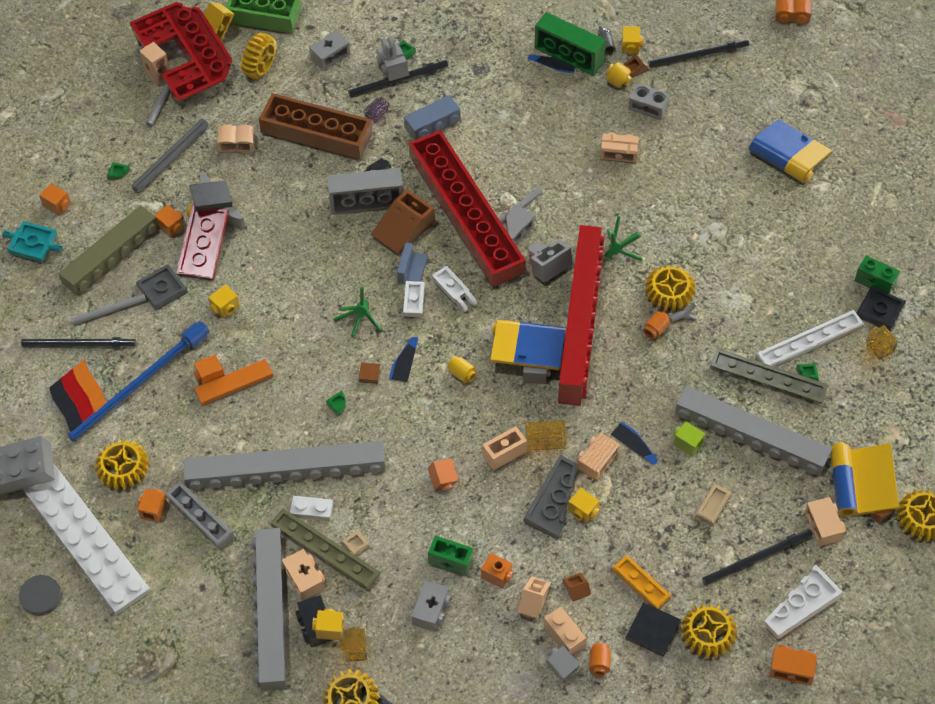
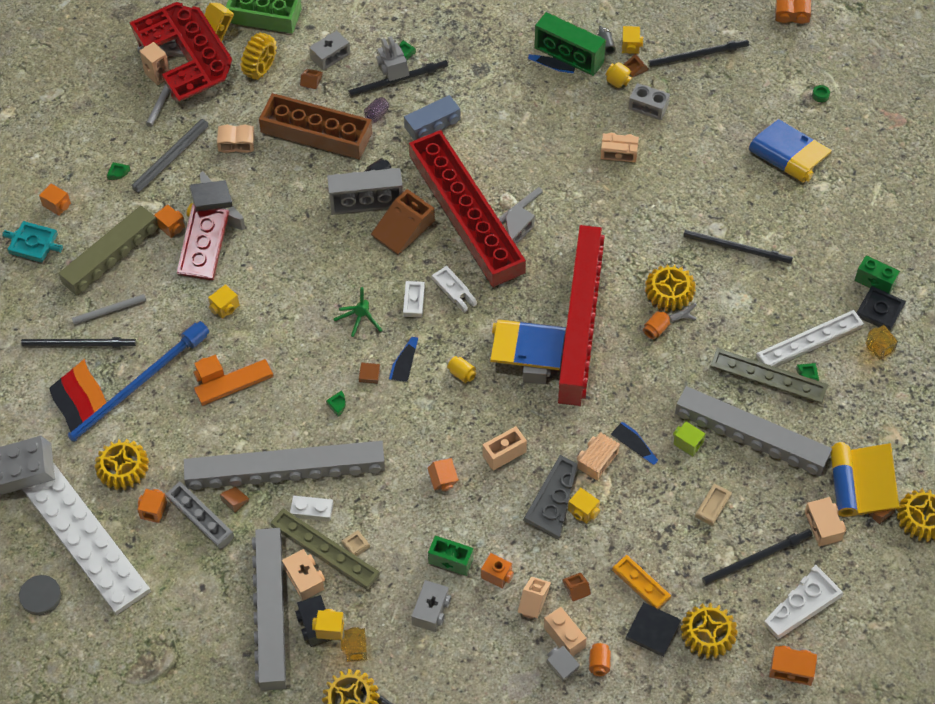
(161, 287): dark grey tile -> none
(234, 498): none -> dark orange slope
(310, 78): none -> dark orange slope
(411, 265): sand blue panel -> none
(545, 435): clear yellow brick -> none
(549, 259): light grey brick -> none
(616, 247): green plant -> none
(772, 255): none -> black bar
(821, 93): none -> green tile

